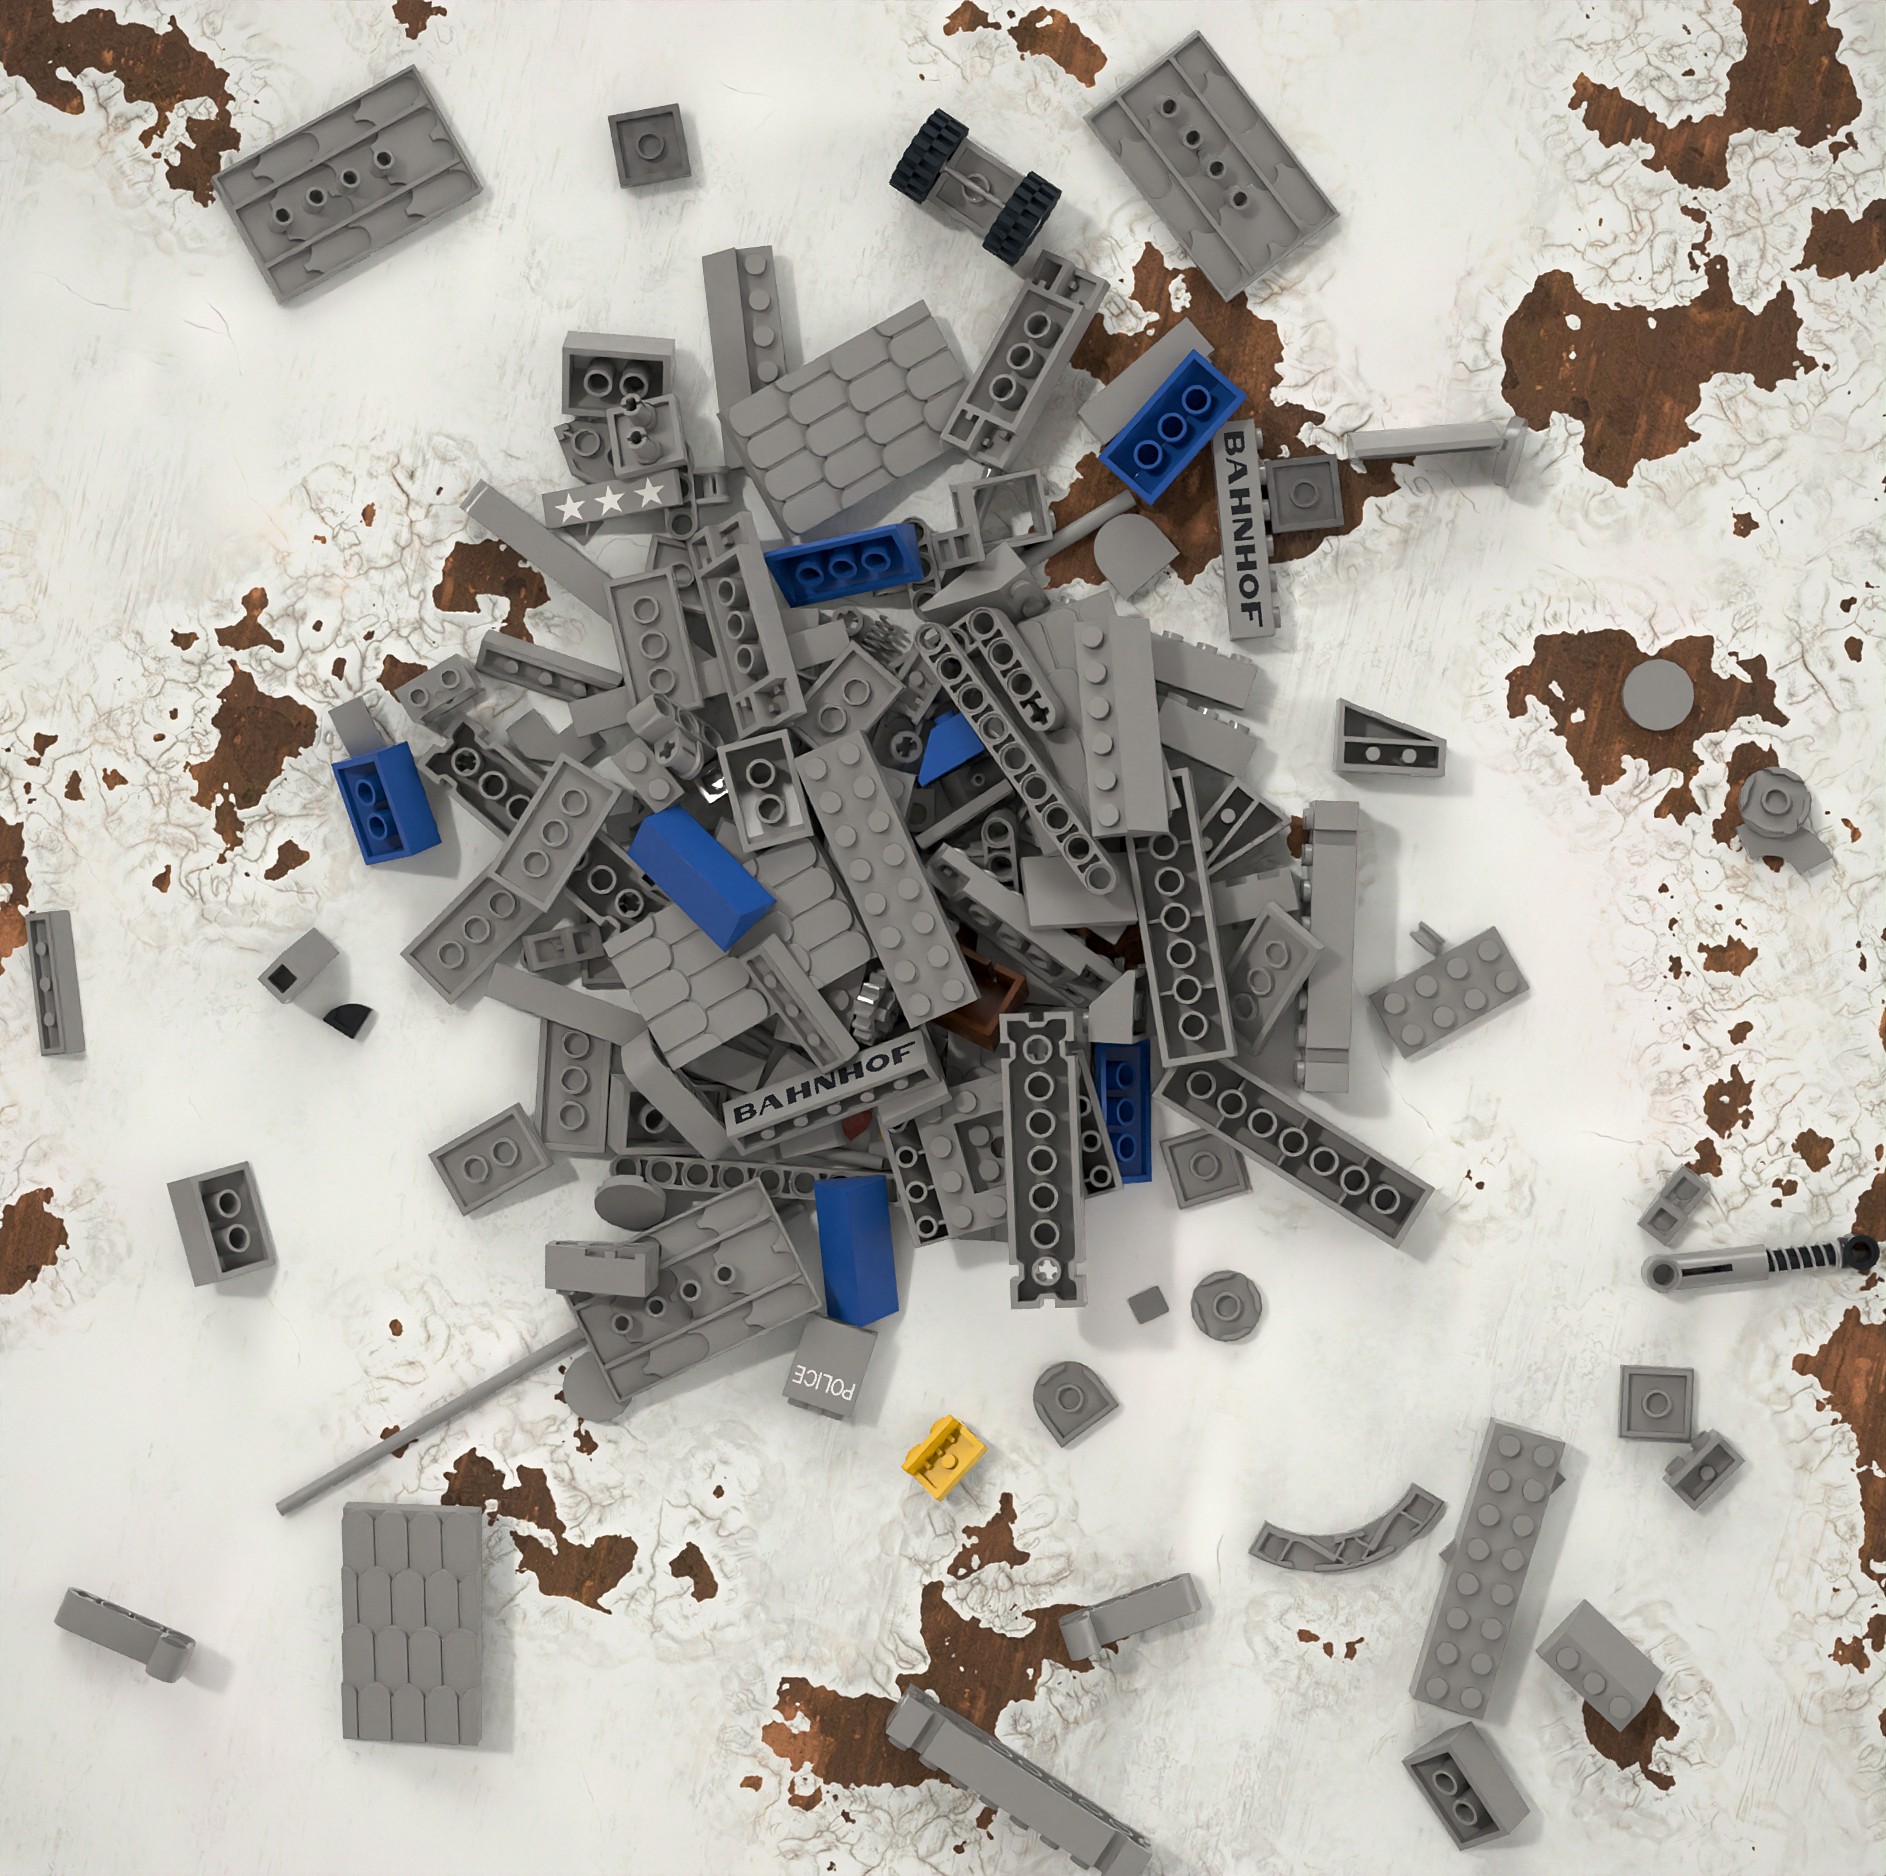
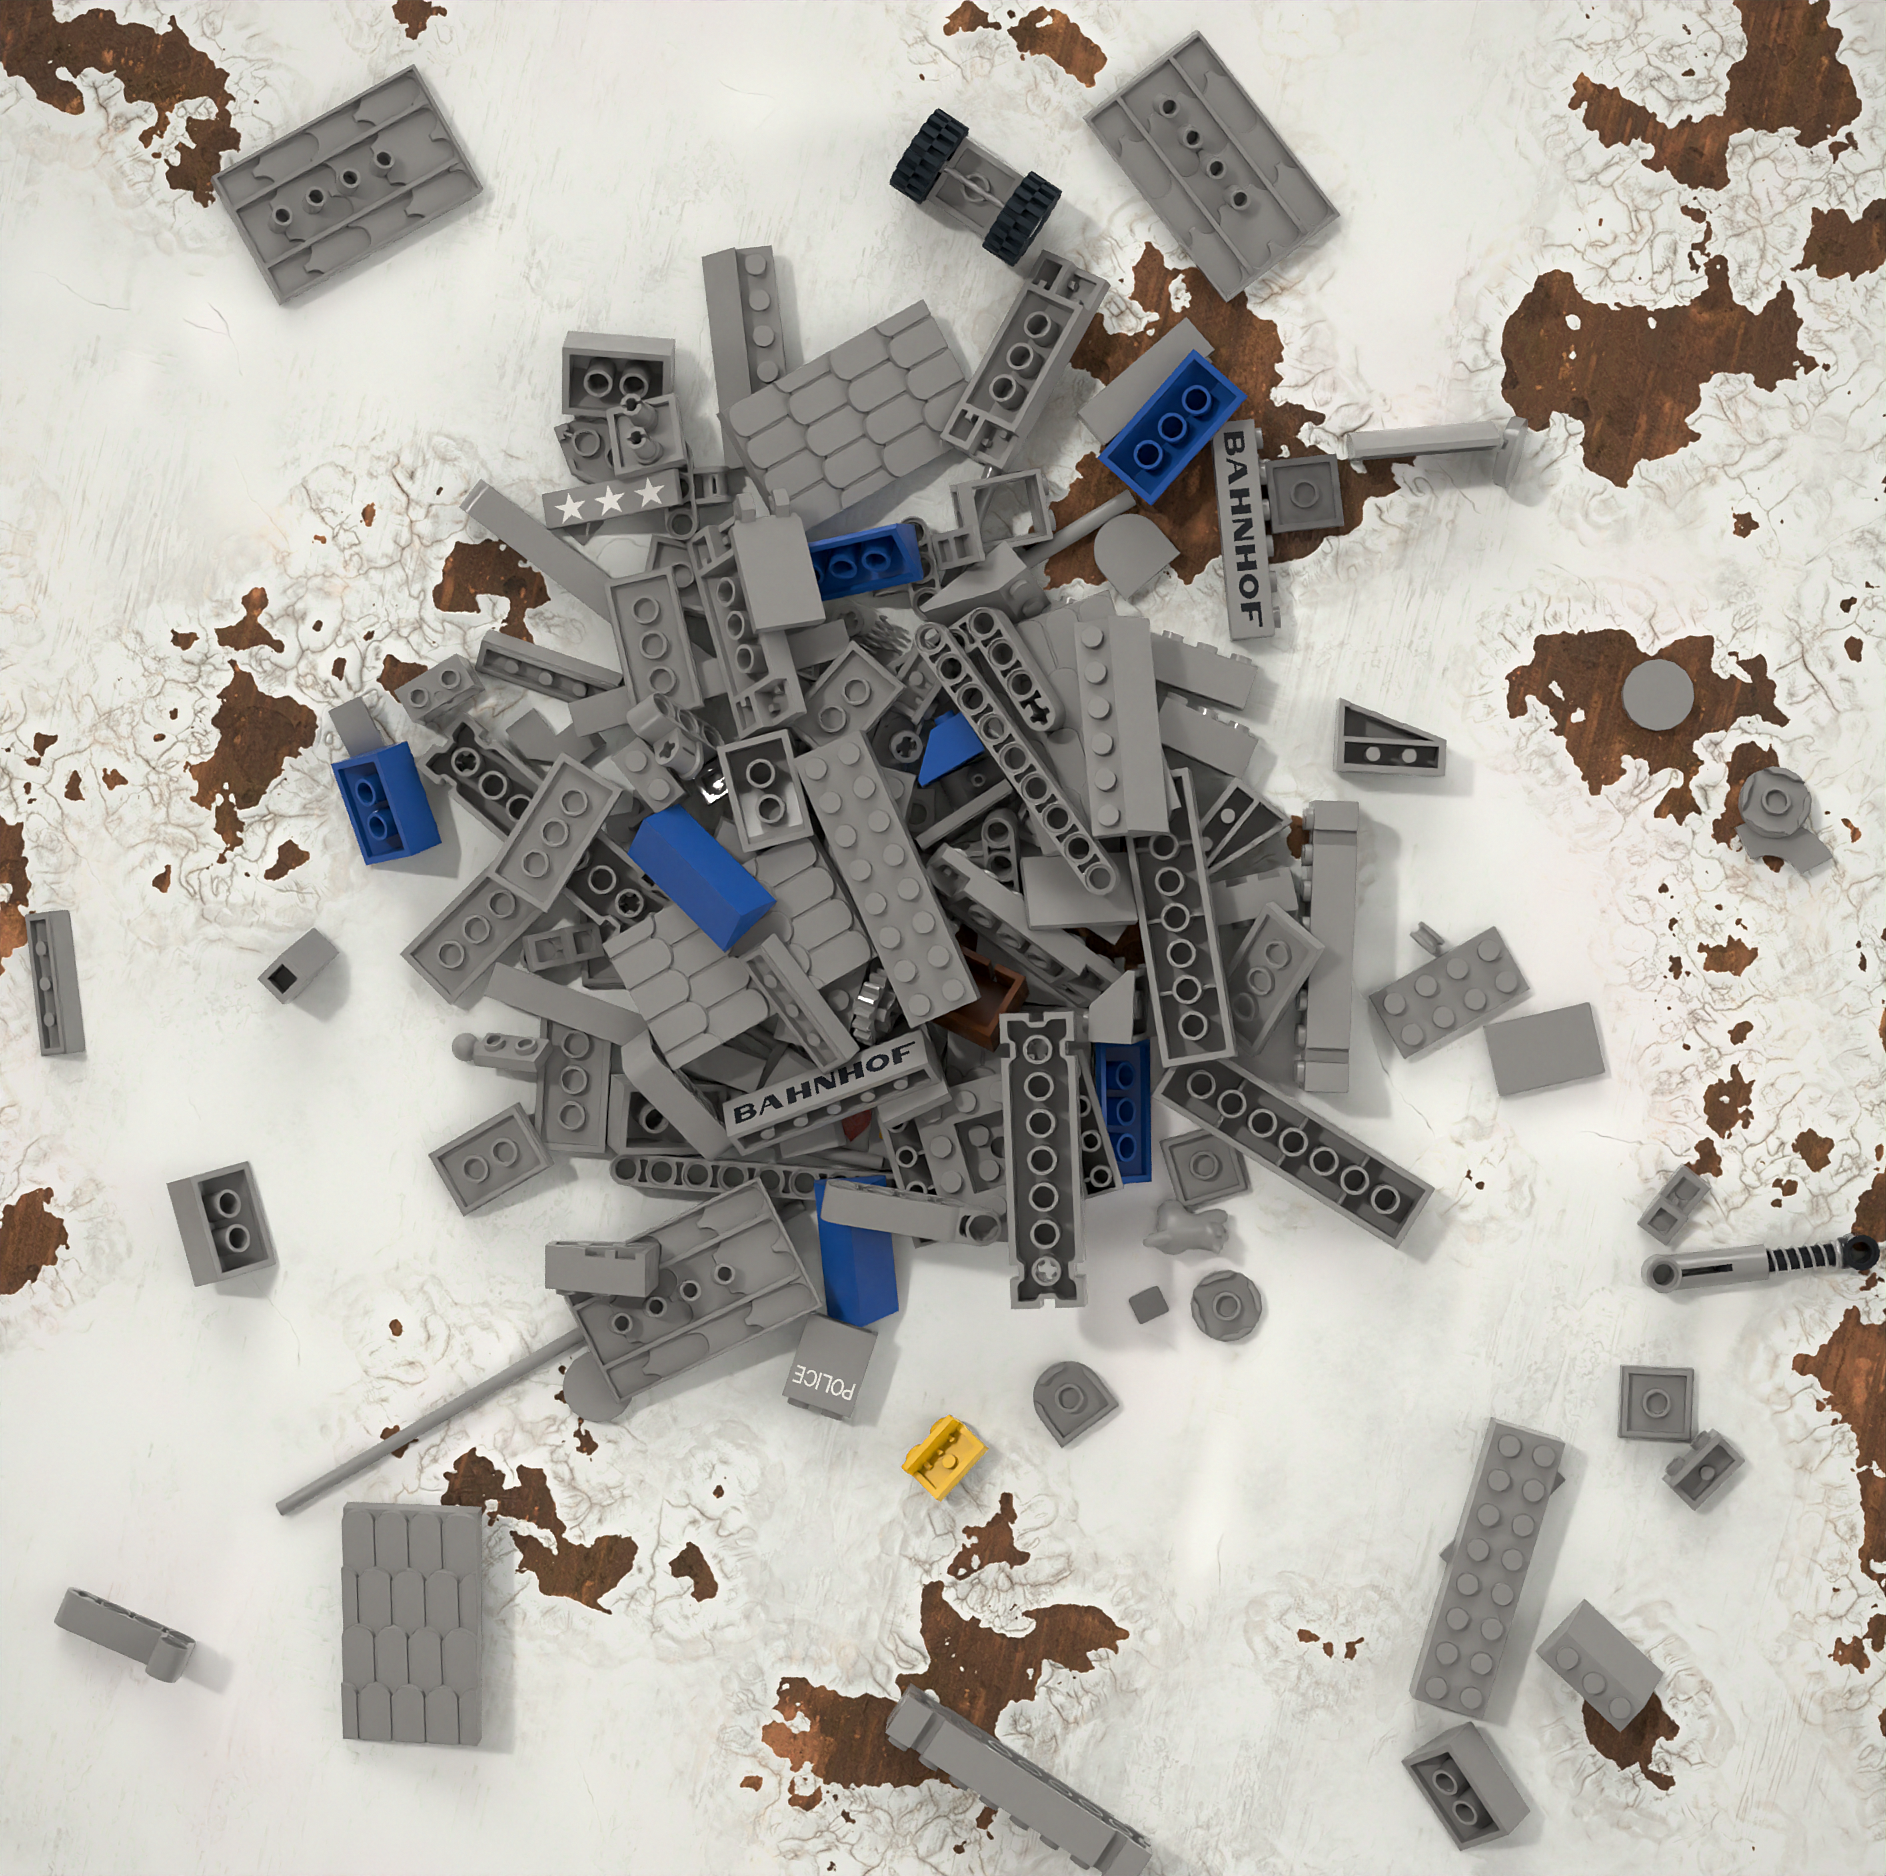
(348, 1018): black tile -> none
(503, 1051): none -> light grey plate
(630, 1202): light grey tile -> none
(649, 146): flat silver plate -> none
(775, 565): none -> light grey tile
(909, 1213): none -> light grey piece
(1128, 1614): light grey beam -> none
(1186, 1231): none -> light grey animal
(1348, 1548): light grey tile -> none
(1544, 1049): none -> light grey tile

